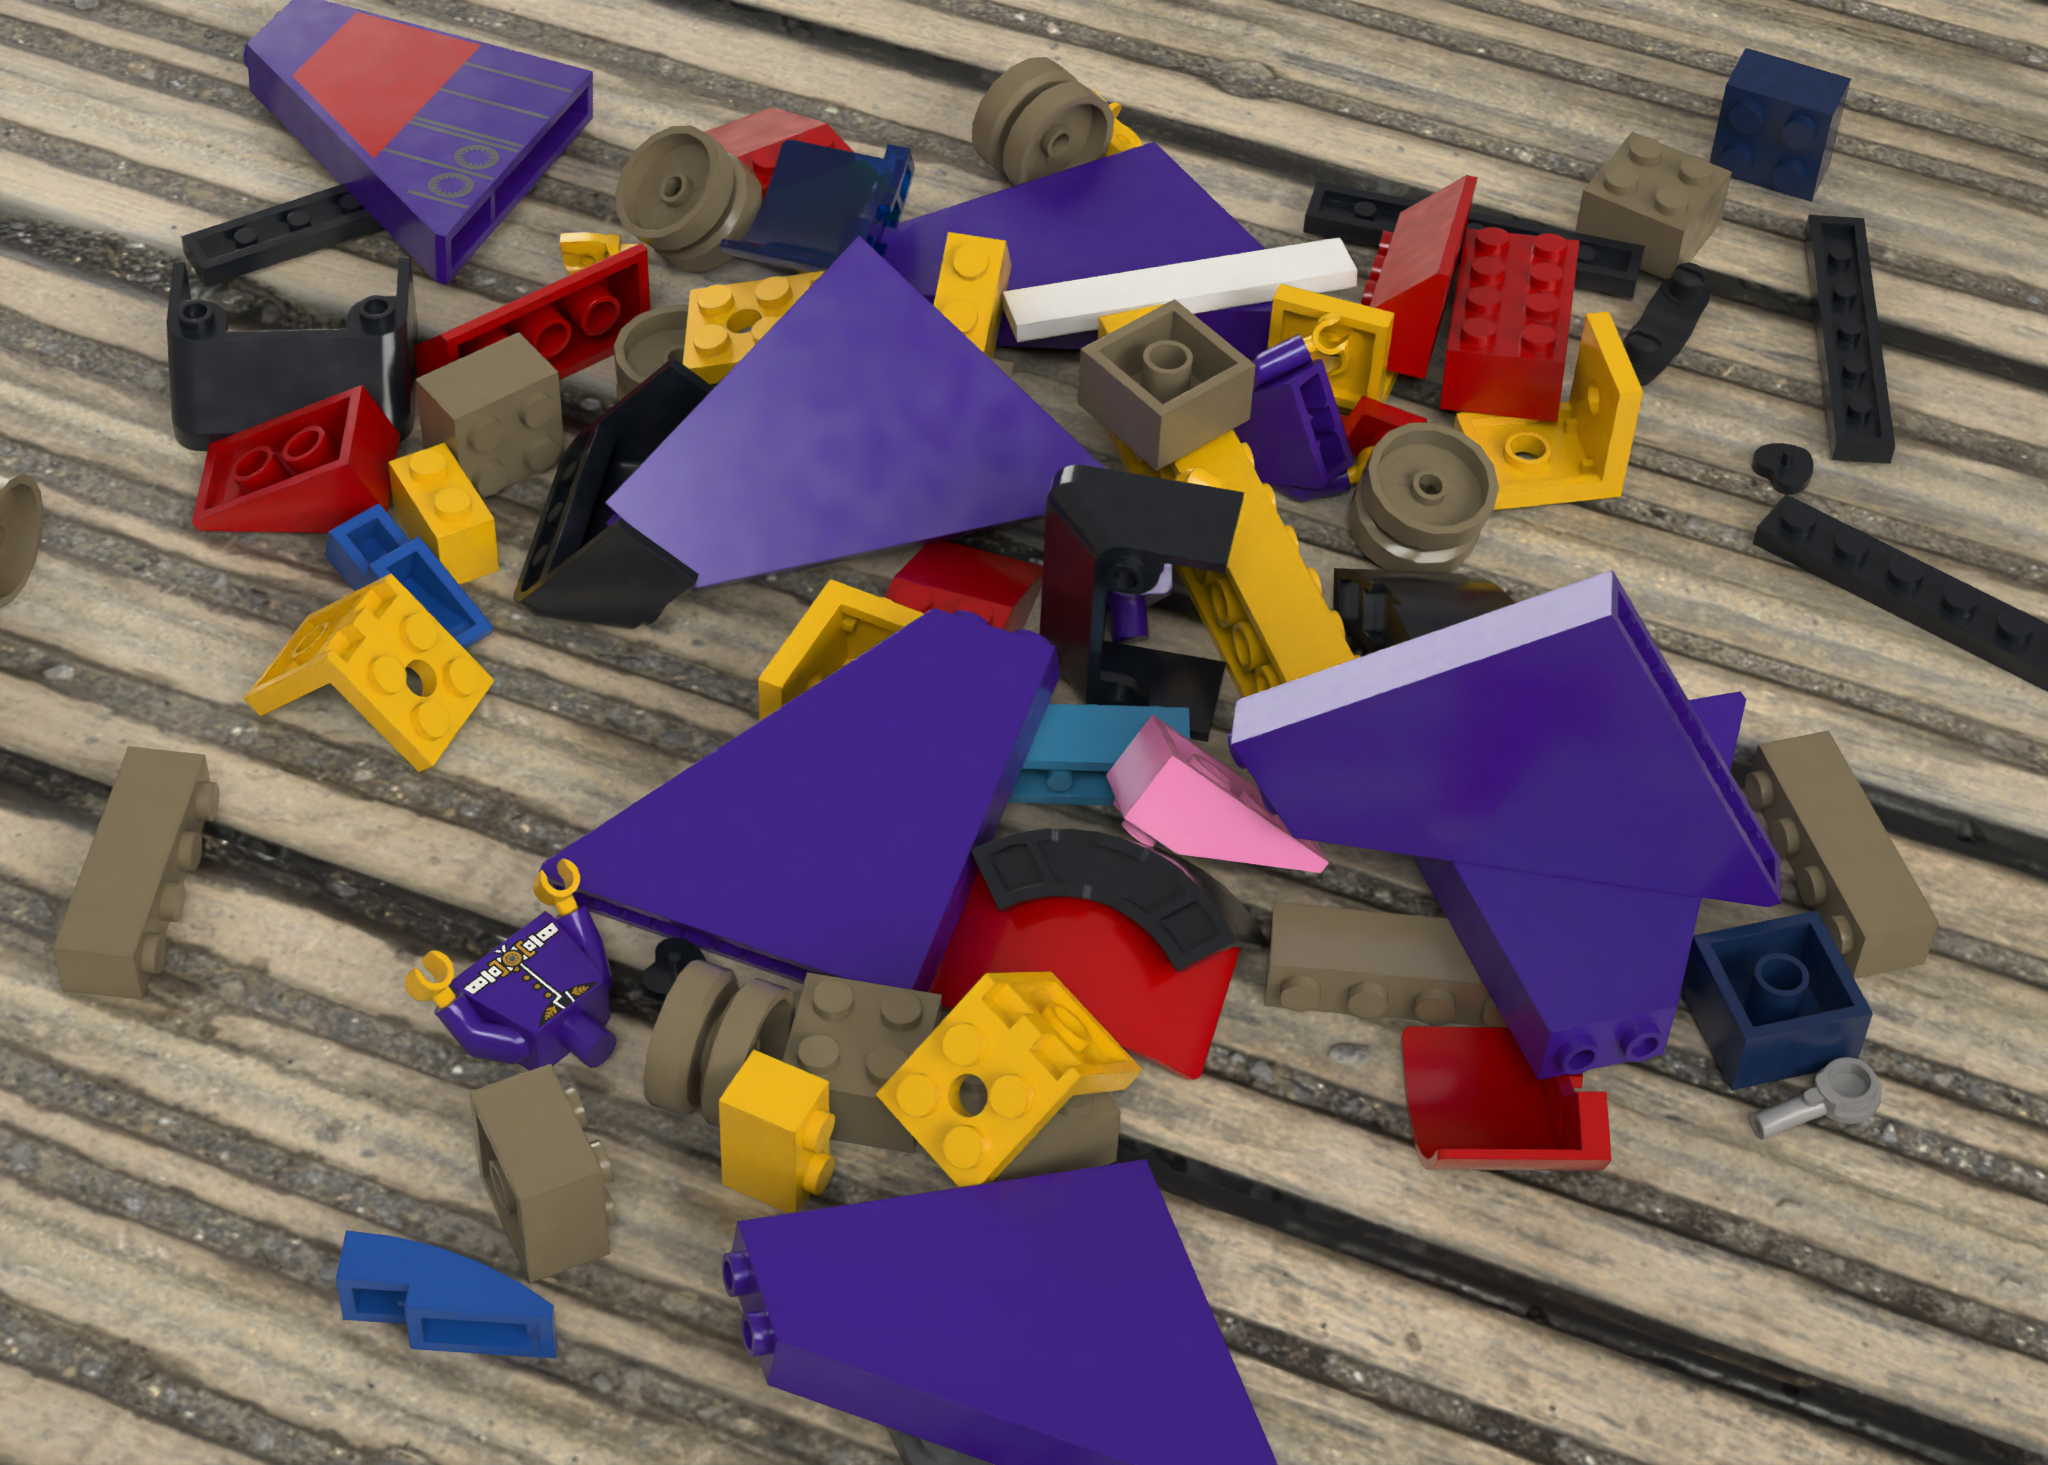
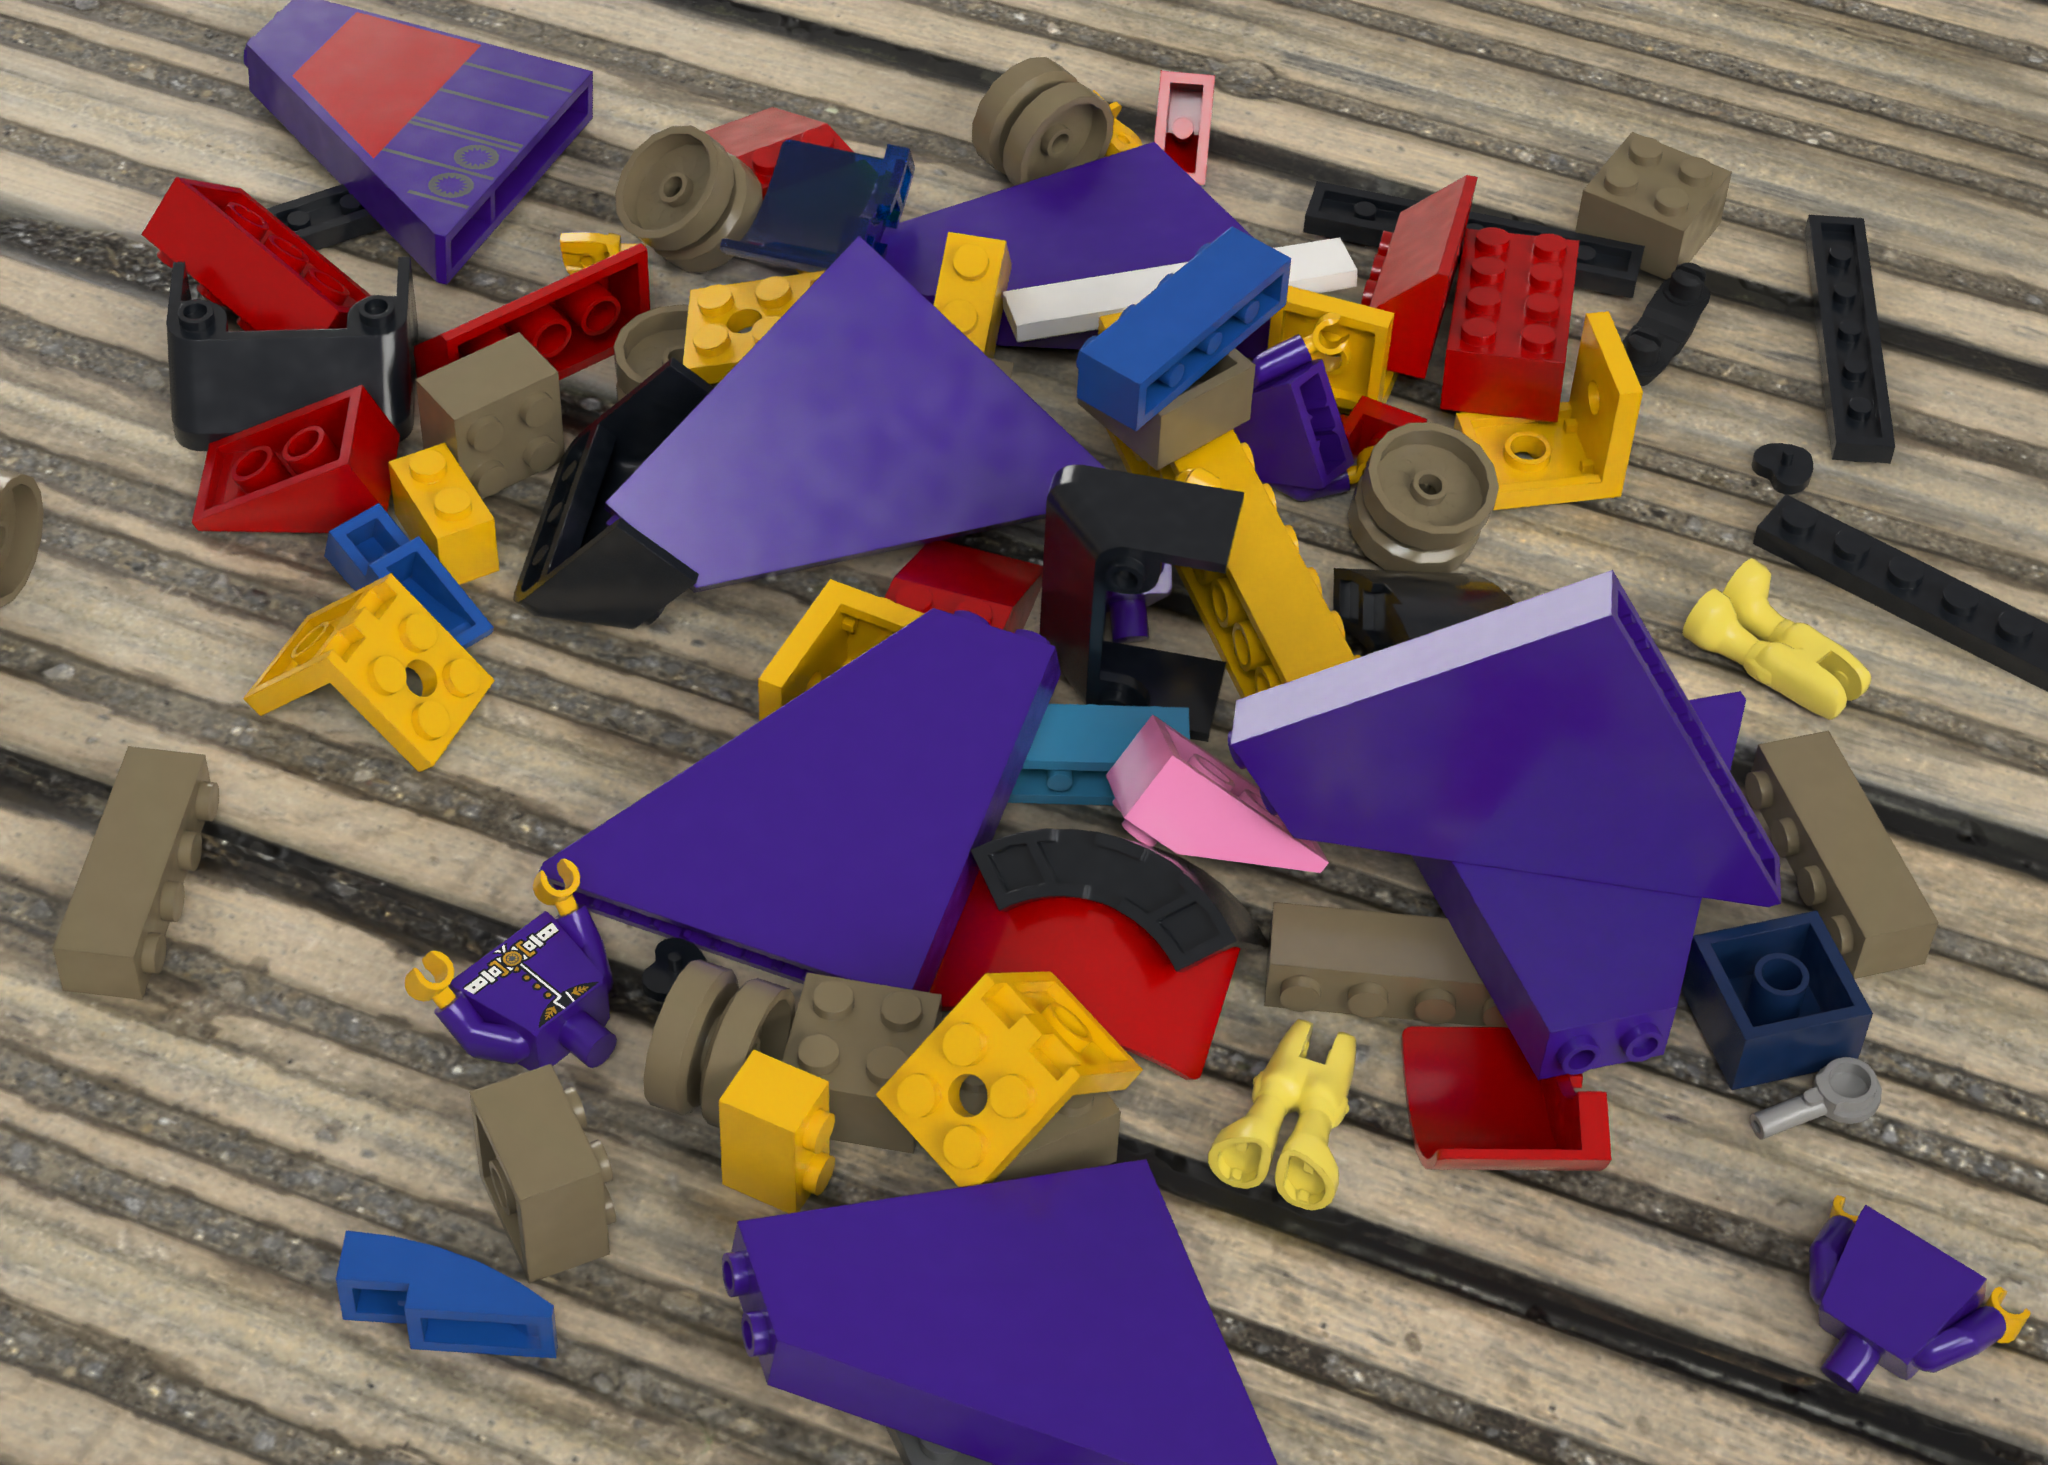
(249, 259): none -> red slope
(1182, 328): none -> blue brick
(1185, 120): none -> slope
(1289, 1084): none -> light yellow piece
(1779, 123): dark blue brick -> none
(1790, 654): none -> light yellow piece
(1898, 1300): none -> dark purple torso

